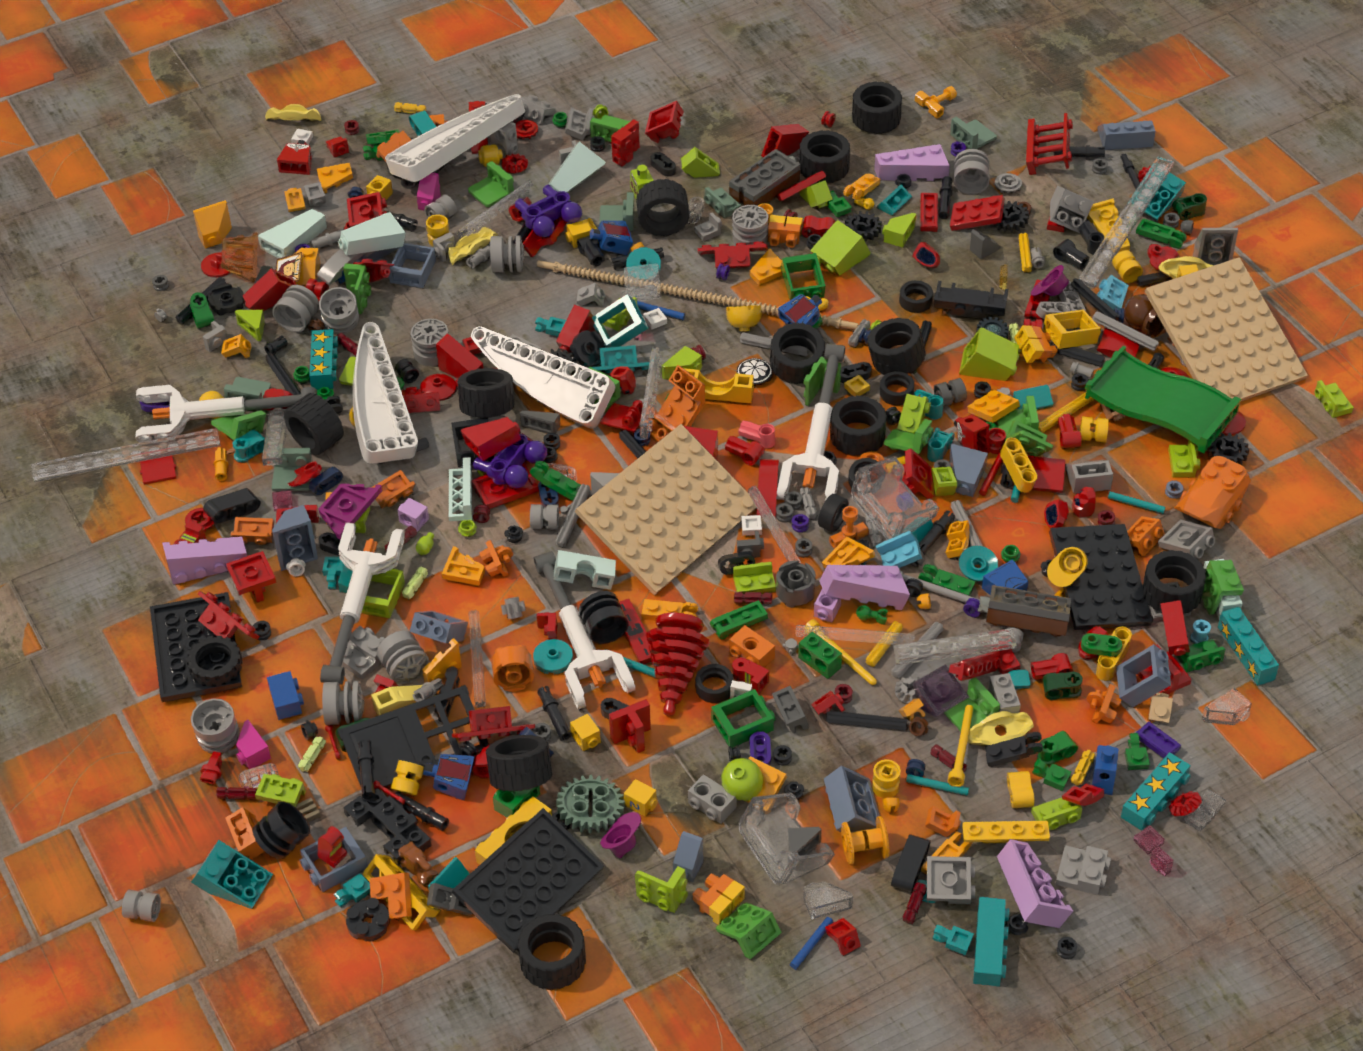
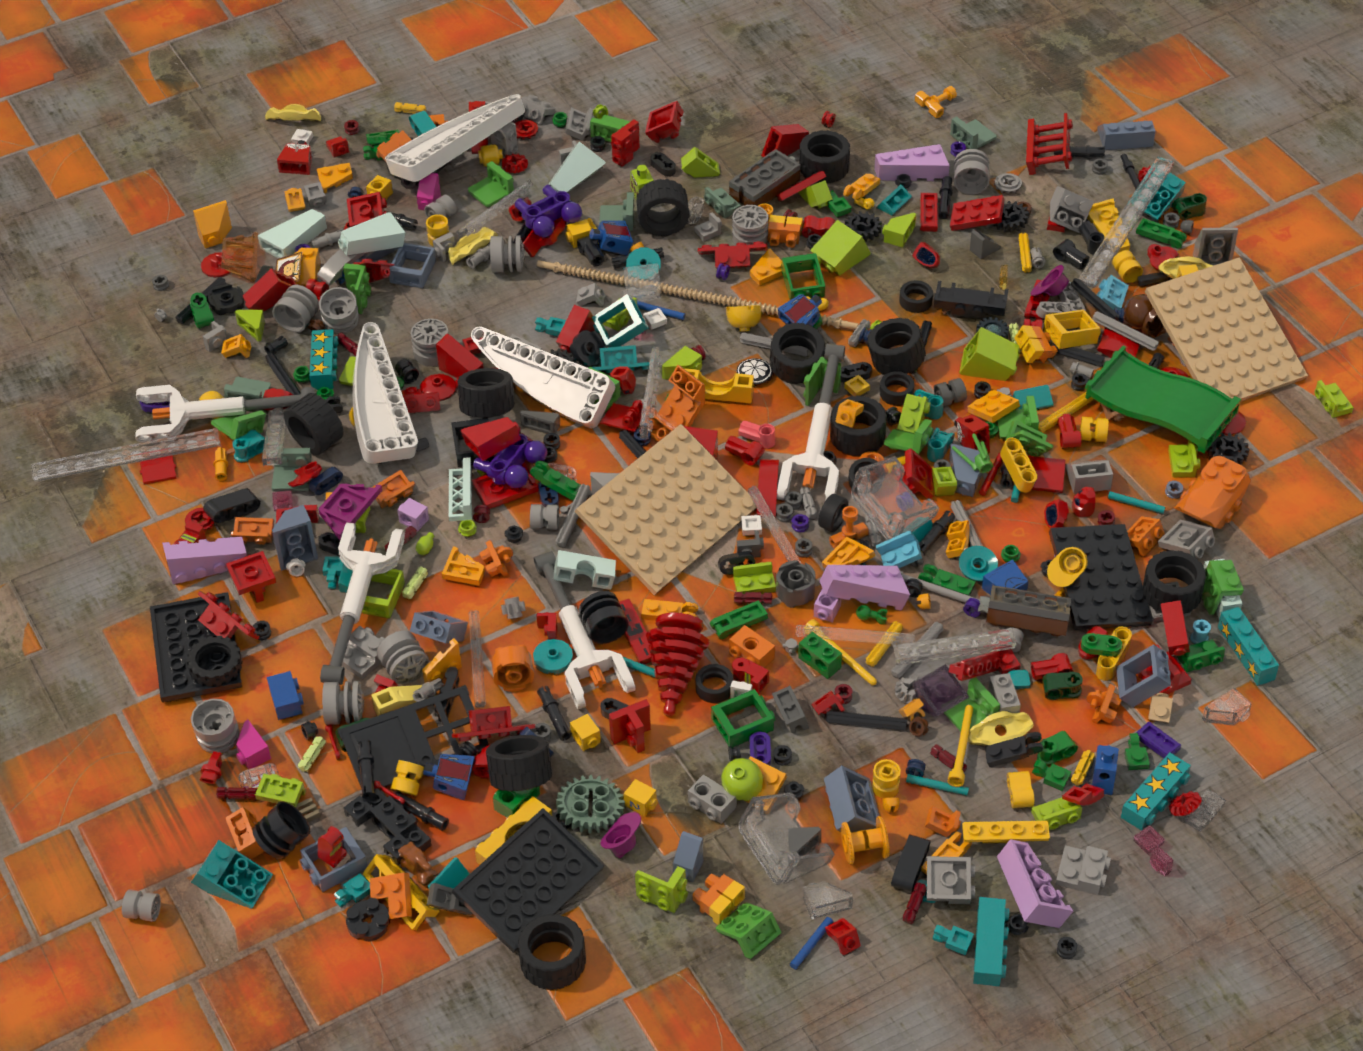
(848, 411): none -> light orange bracket
(876, 107): black tyre -> none
(982, 460): none -> bright green plant
(997, 440): red wheel -> none

